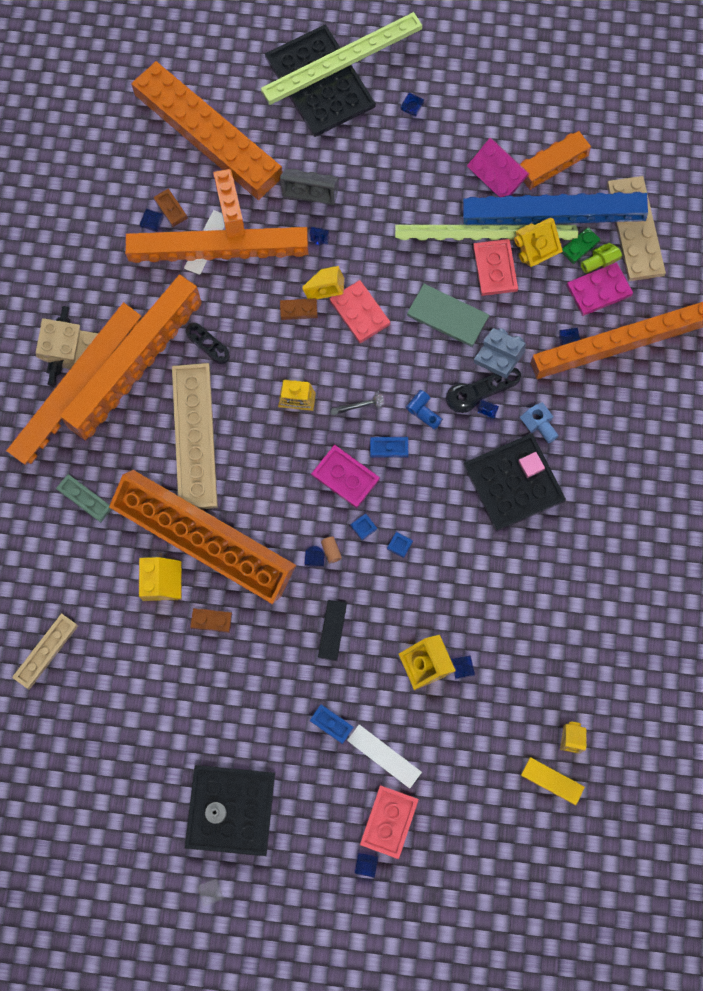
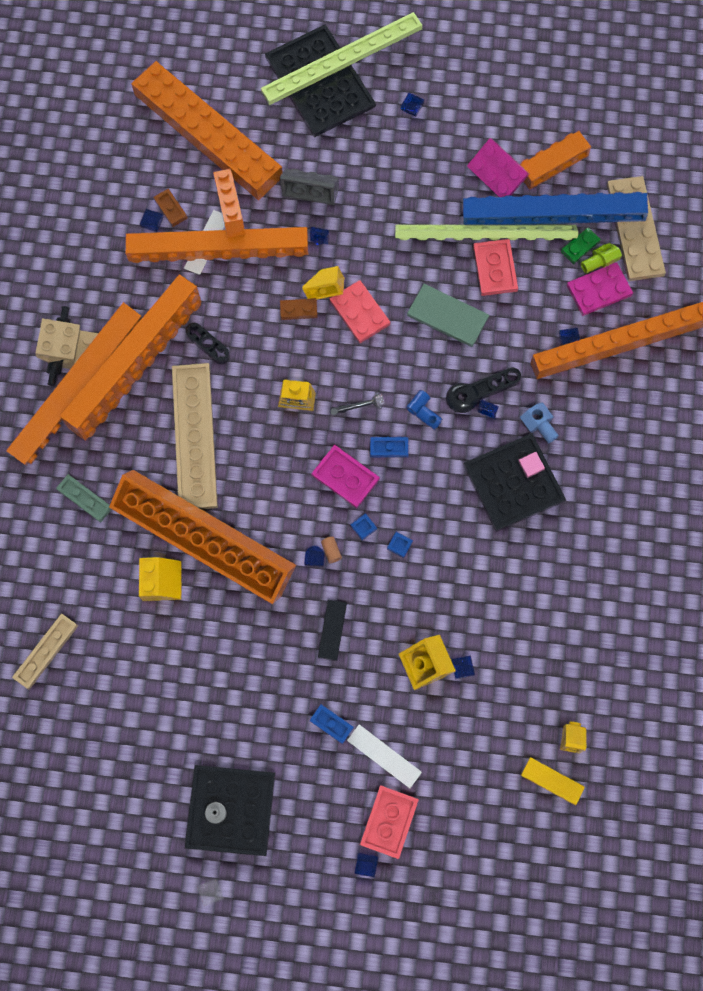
(211, 620): dark orange plate -> none
(500, 352): sand blue plate -> none
(538, 242): yellow plate -> none

